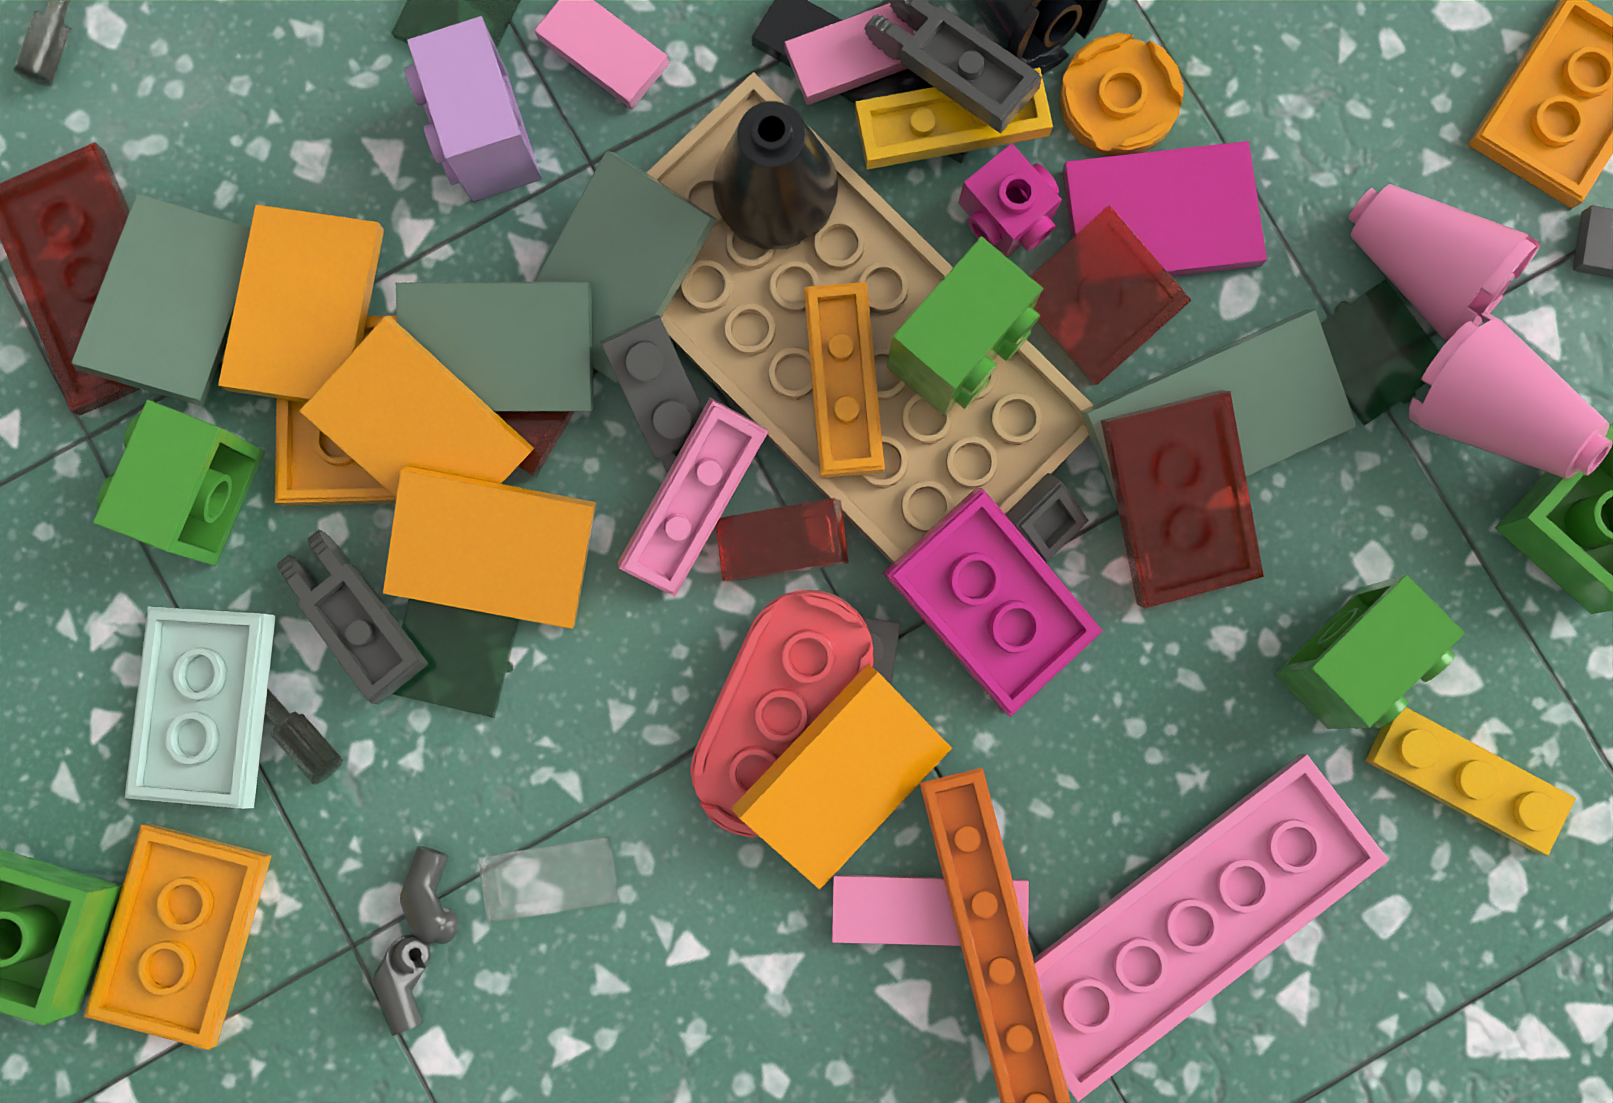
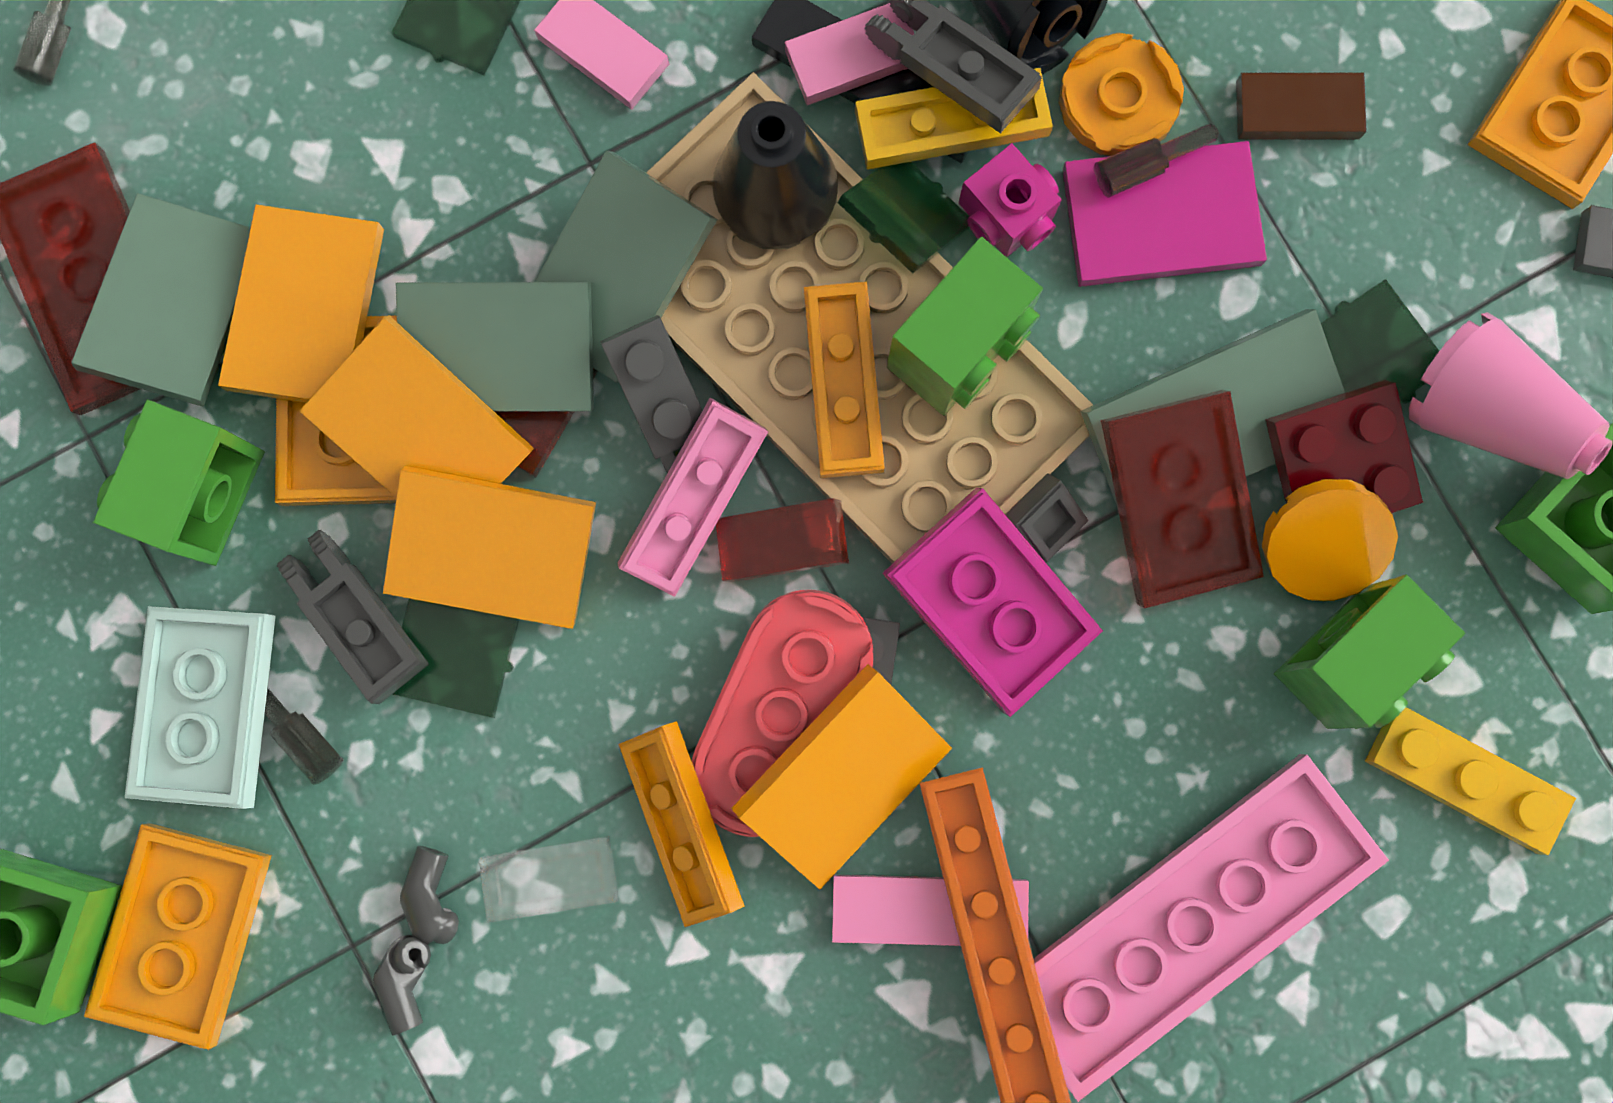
(471, 110): lavender brick -> none
(681, 825): none -> light orange tile
(905, 213): none -> clear green piece
(1104, 295): clear red tile -> none
(1147, 160): none -> clear smoke axle
(1301, 106): none -> reddish brown tile
(1329, 540): none -> light orange tile
(1348, 438): none -> dark red plate
(1439, 255): bright pink cone -> none

